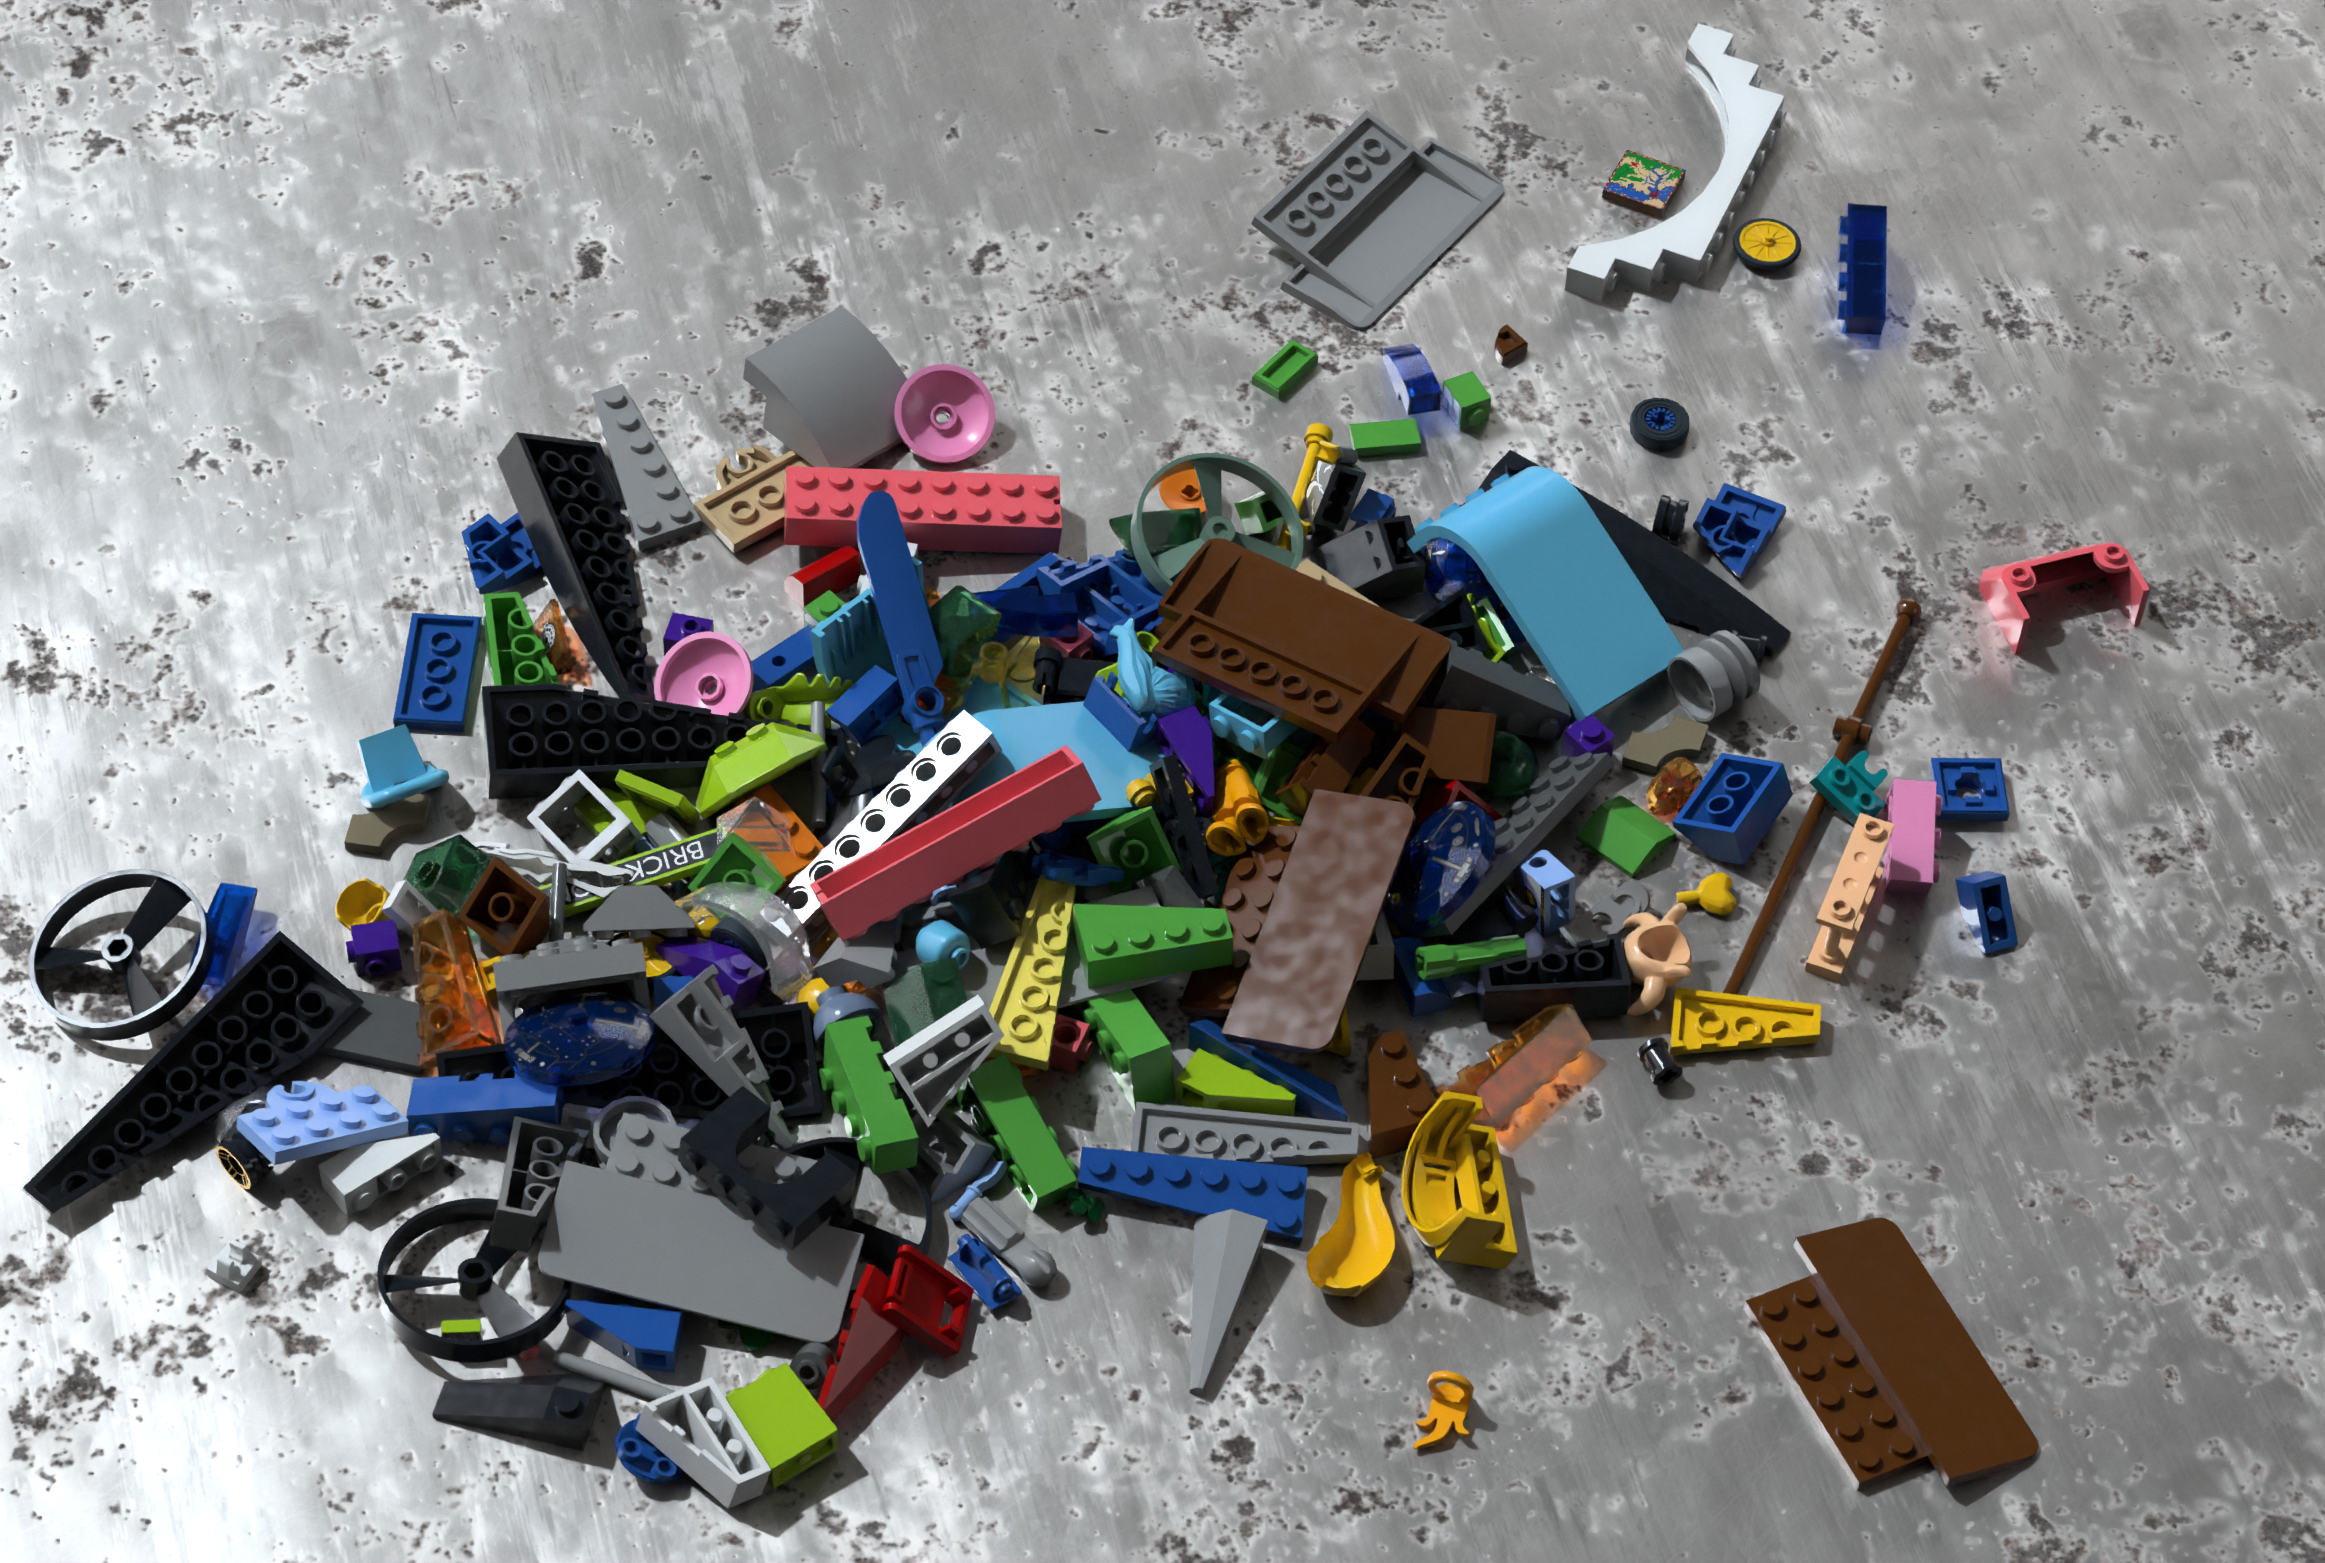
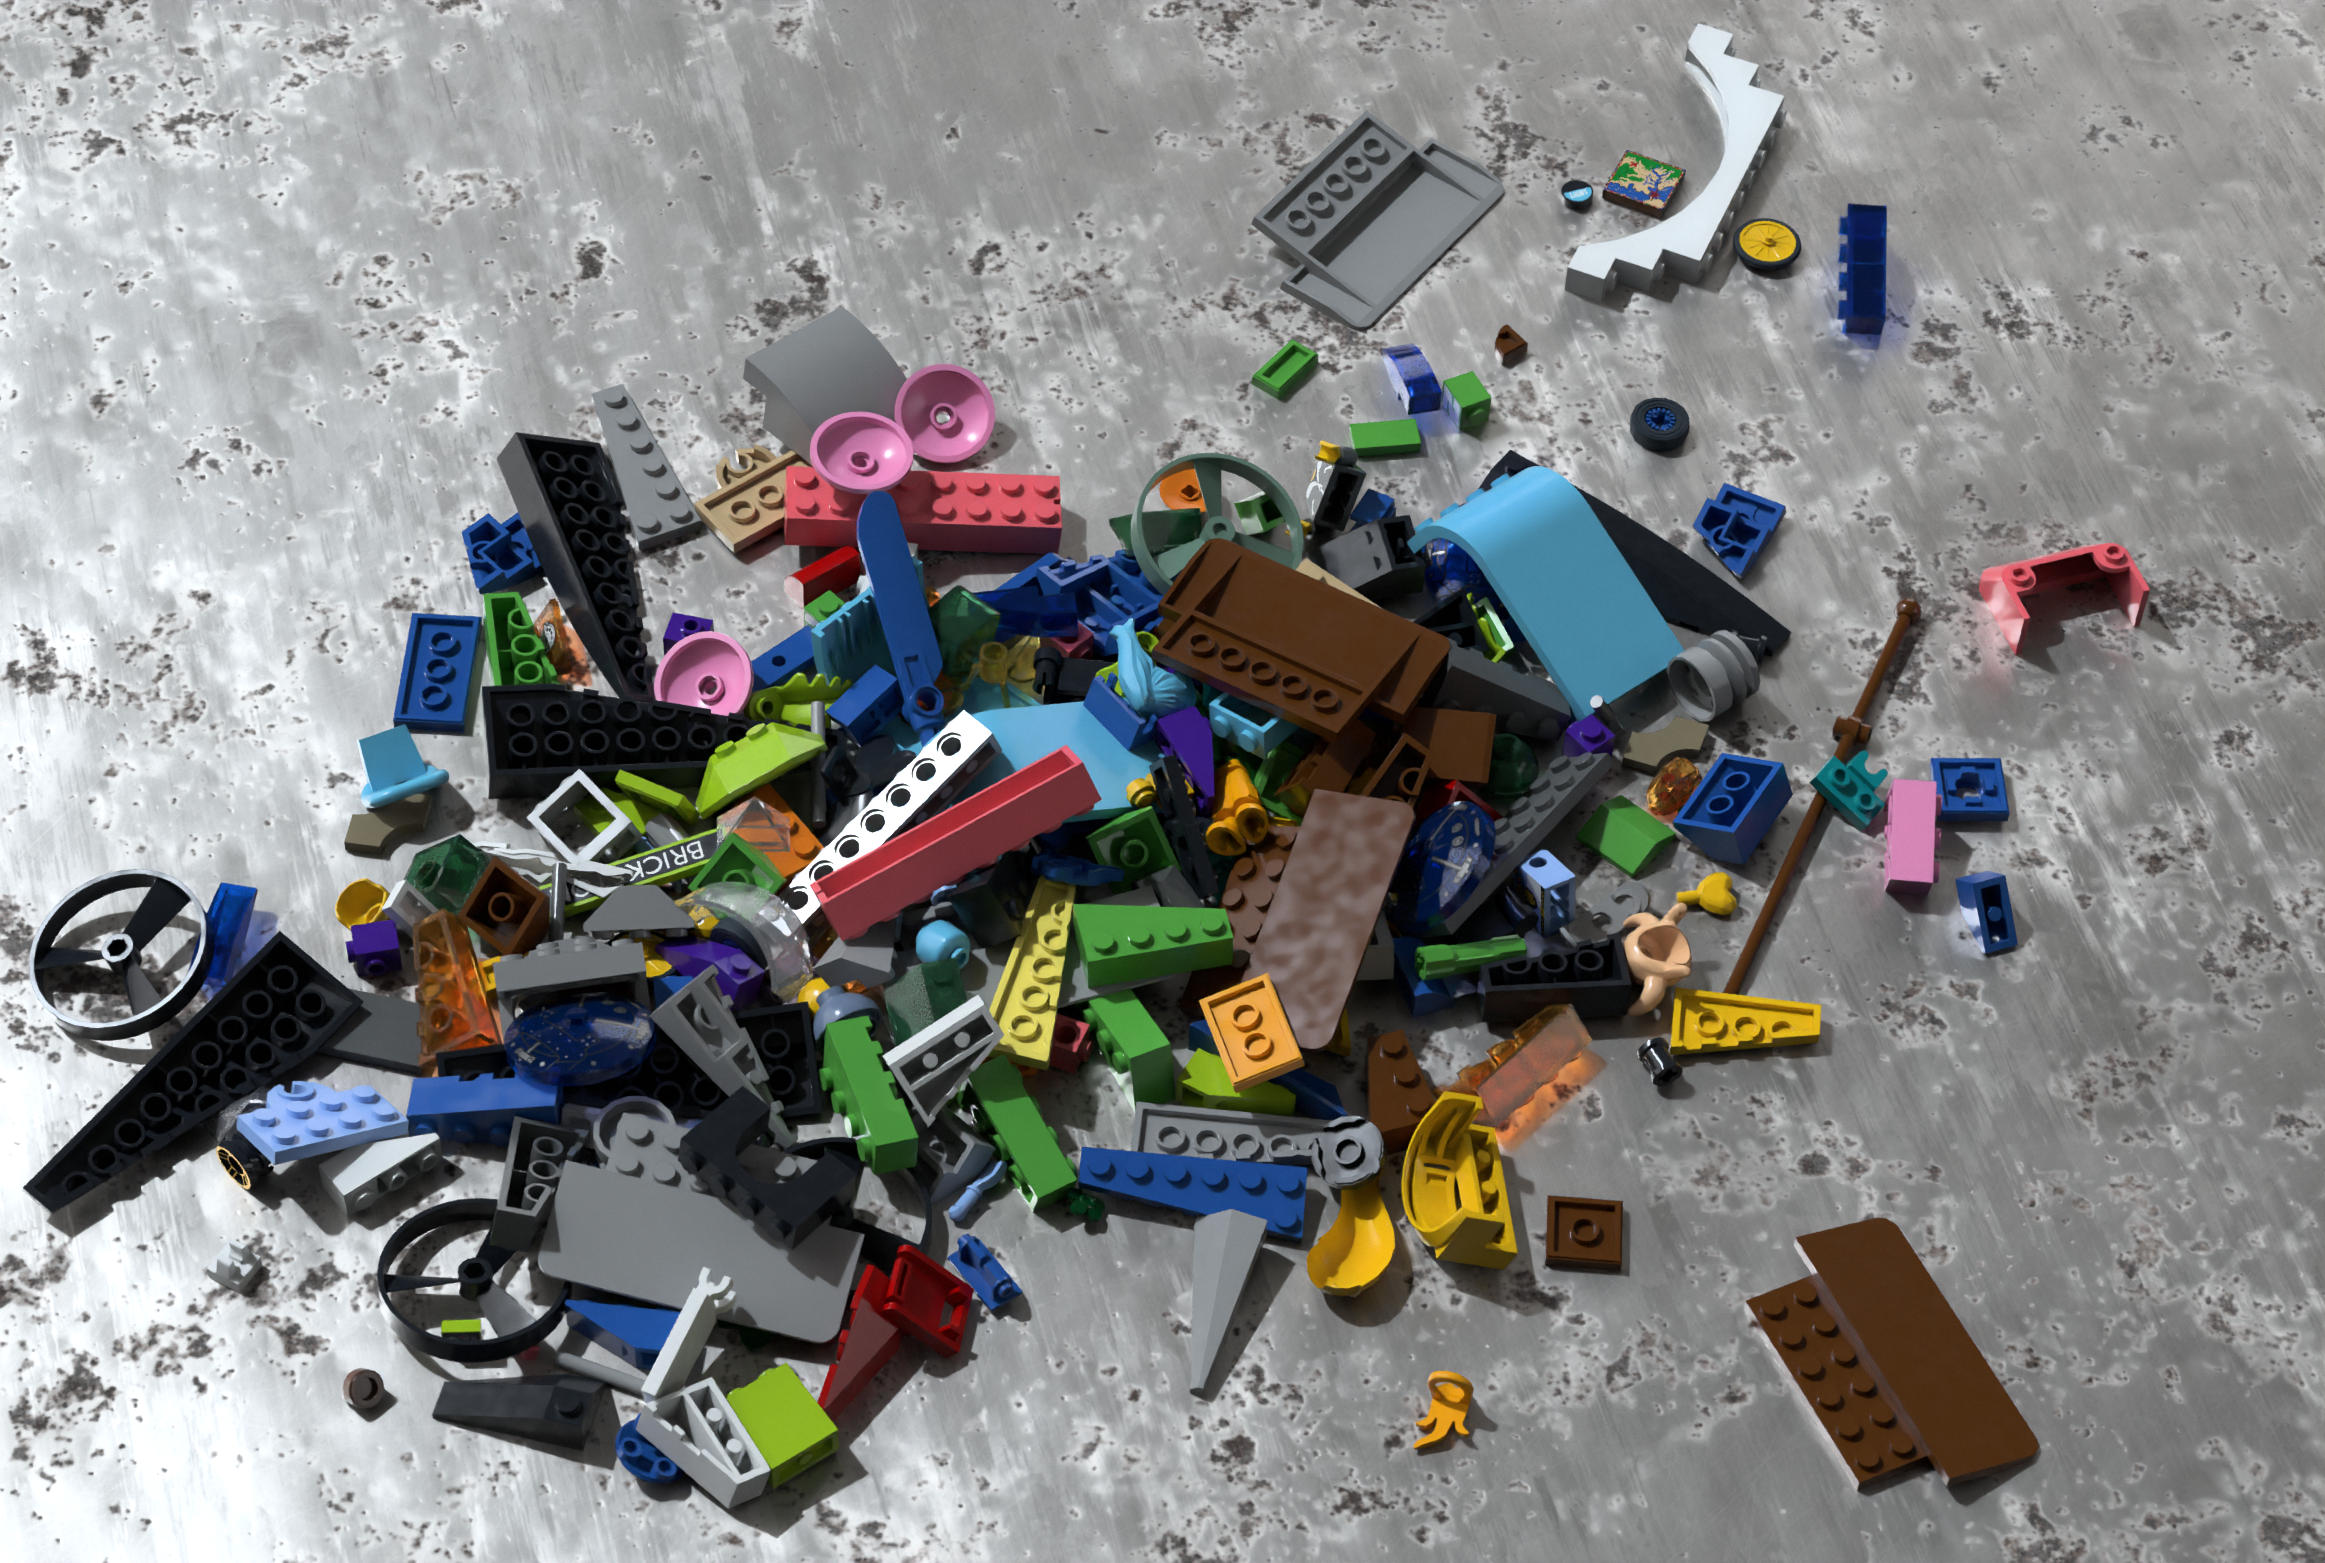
(363, 1388): none -> tile
(688, 1336): none -> white tile
(815, 1356): dark grey brick -> none
(861, 452): none -> bright pink dish
(1009, 1242): light grey piece -> none
(1251, 1033): none -> light orange tile
(1313, 436): yellow piece -> none
(1349, 1153): none -> tile
(1577, 195): none -> black tile
(1583, 1233): none -> reddish brown tile
(1607, 716): none -> dark grey bar
(1670, 519): black wheel -> none
(1849, 897): light nougat fence -> none

